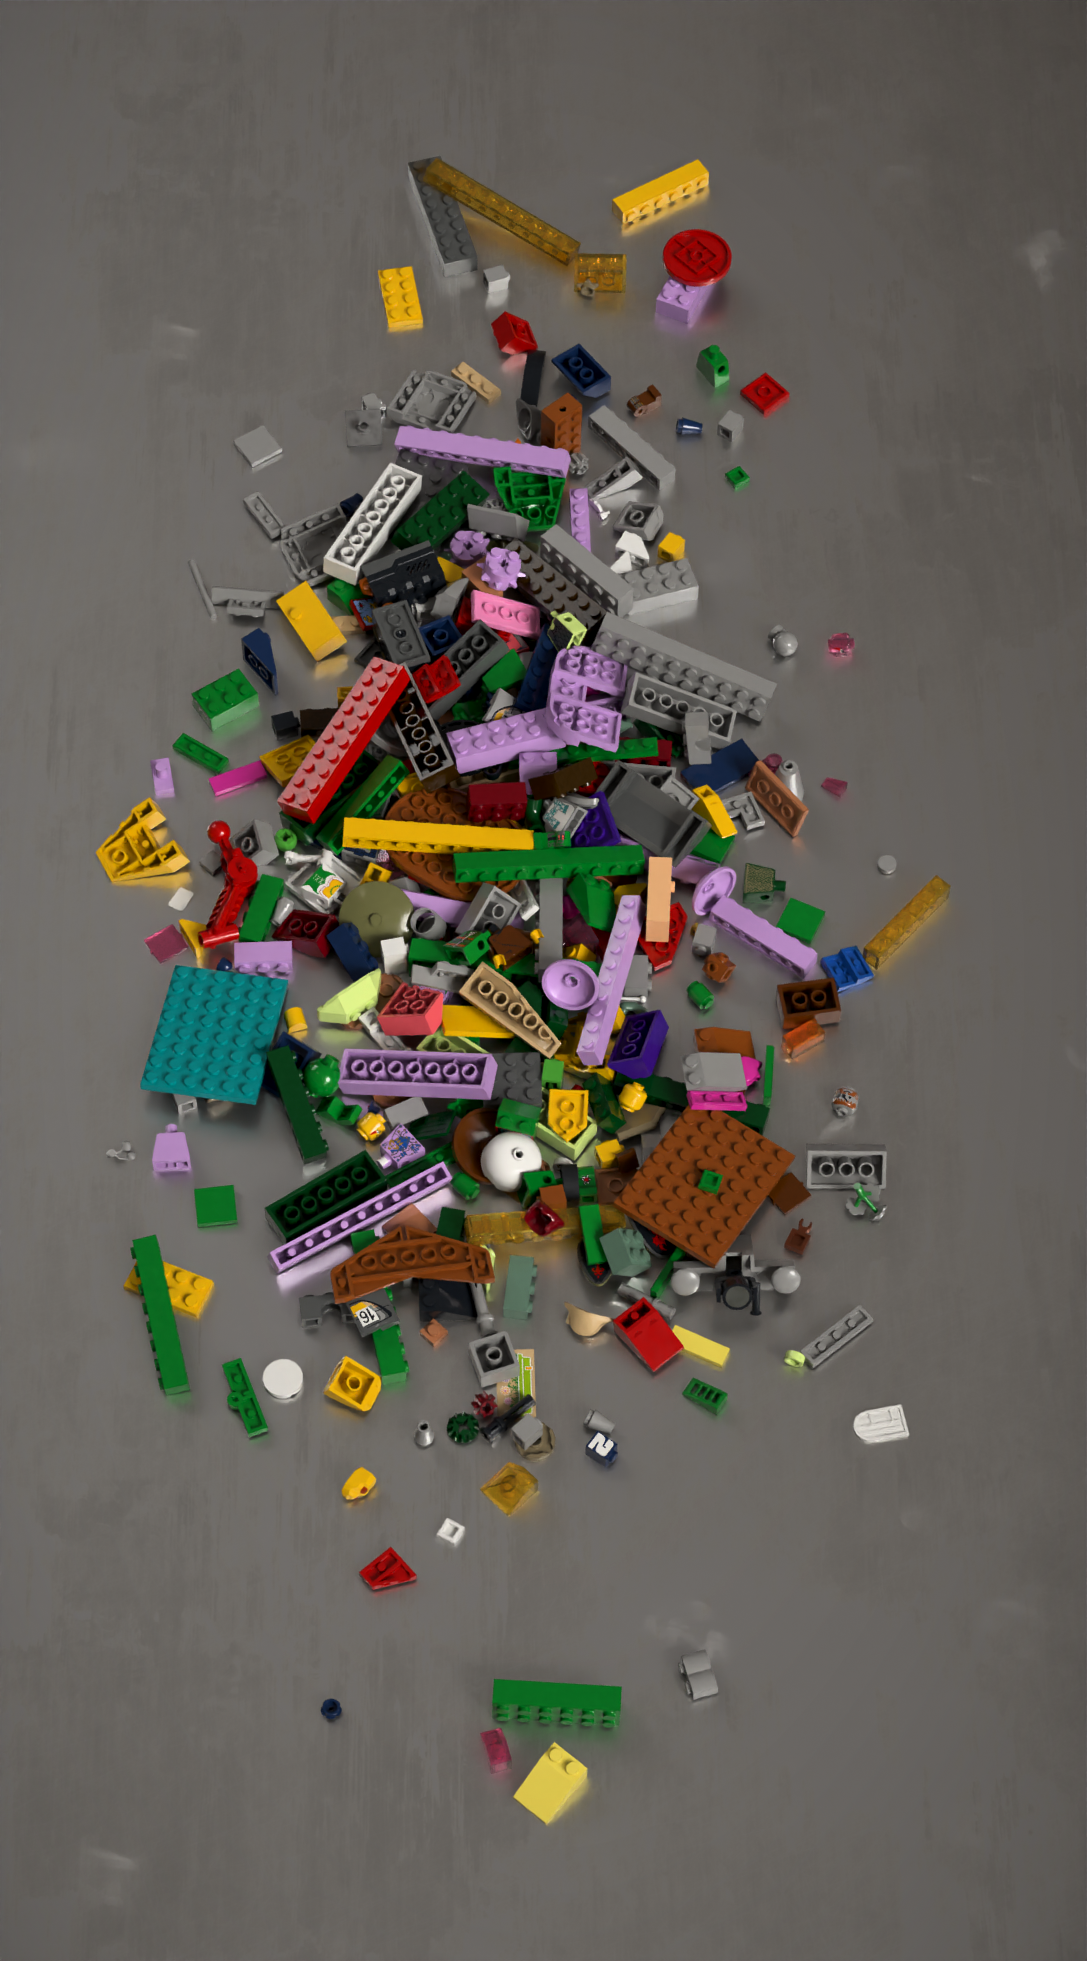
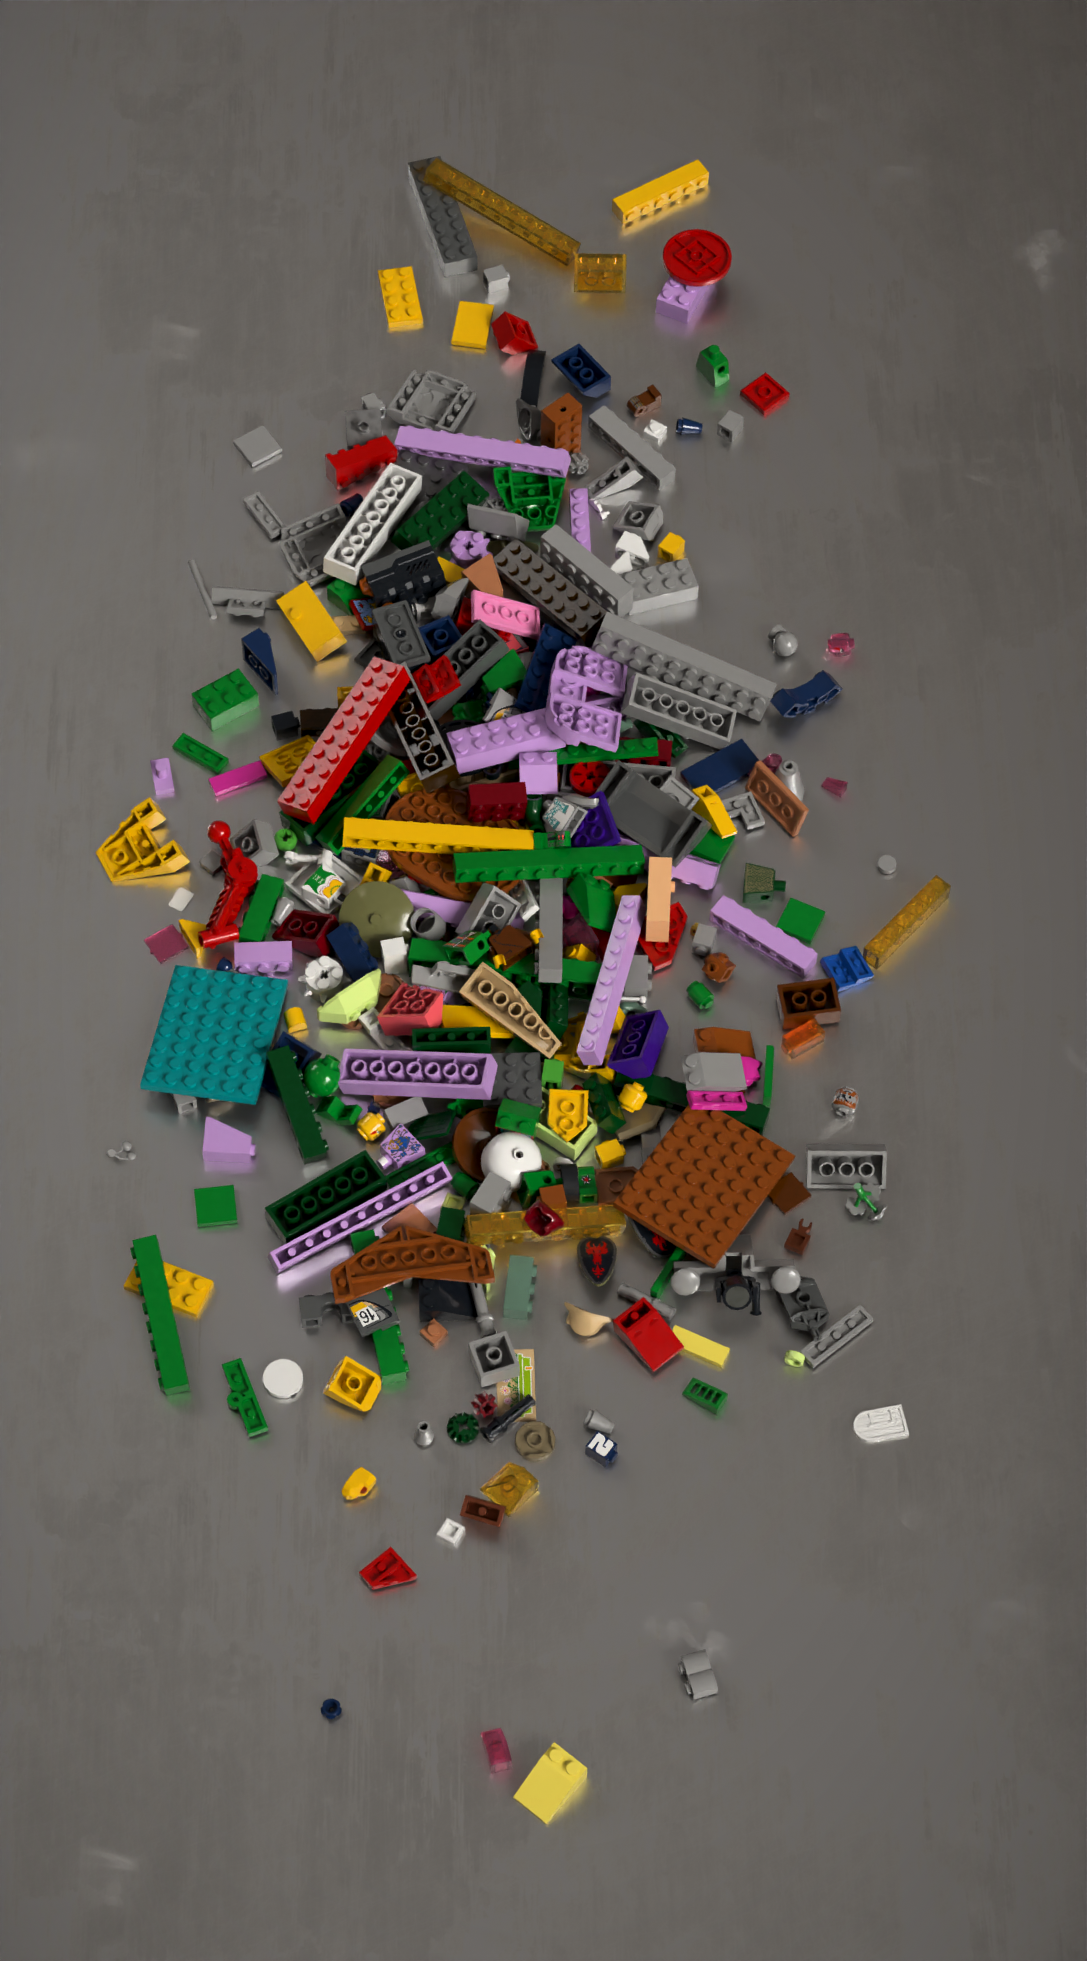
(171, 1150): lavender torso -> none
(226, 1143): none -> lavender slope
(323, 979): none -> white brick
(359, 461): none -> red wedge
(452, 1040): none -> dark green brick
(453, 1201): none -> yellowish green tile
(472, 324): none -> yellow tile
(476, 382): tan plate -> none
(483, 1510): none -> copper brick
(491, 1196): none -> light grey brick
(501, 569): lavender brick -> none
(527, 1431): light grey brick -> none
(556, 1702): green brick -> none
(564, 779): dark brown wedge -> none
(565, 630): torso -> none
(567, 991): lavender dish -> none
(587, 287): dark tan plate -> none
(591, 1232): green tile -> none
(626, 1252): sand green brick -> none
(627, 1160): reddish brown tile -> none
(655, 431): none -> white plate
(697, 738): light grey arch -> none
(710, 1181): green tile -> none
(712, 888): lavender dish -> none
(737, 477): green tile -> none
(807, 696): none -> dark blue brick
(809, 1314): none -> dark grey plate

